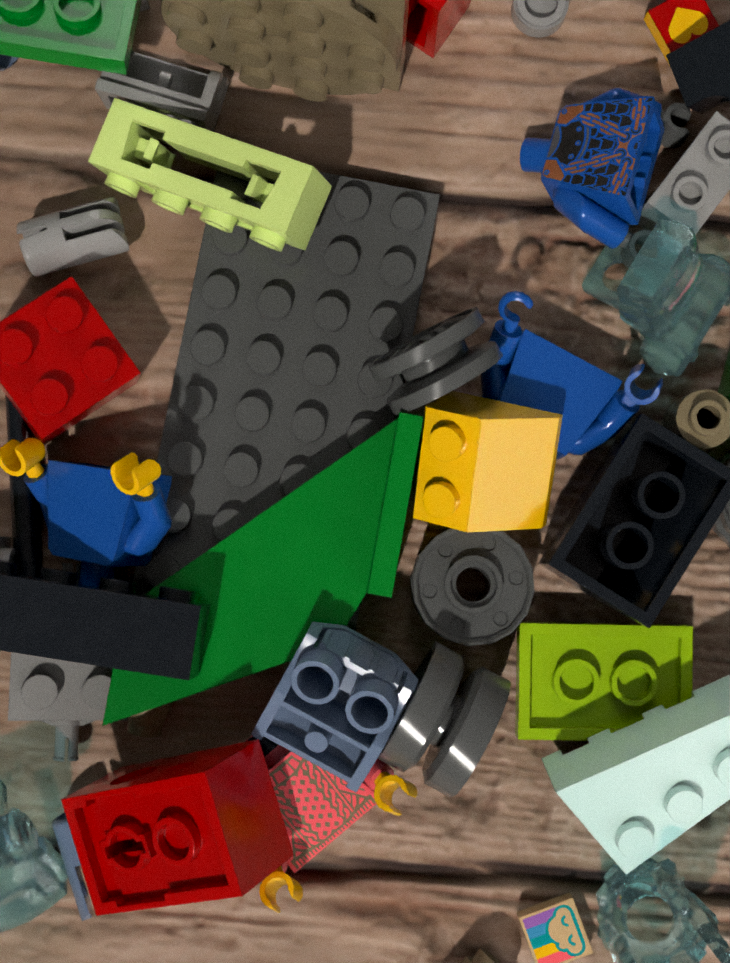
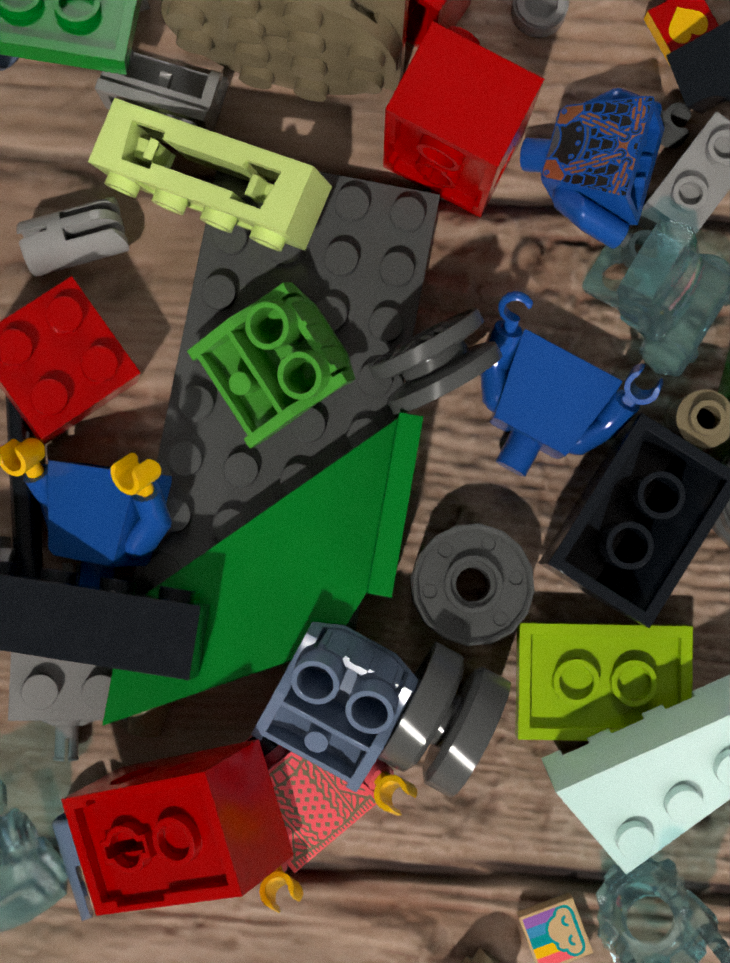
(274, 361): none -> bright green slope
(458, 117): none -> red piece
(485, 464): yellow slope -> none

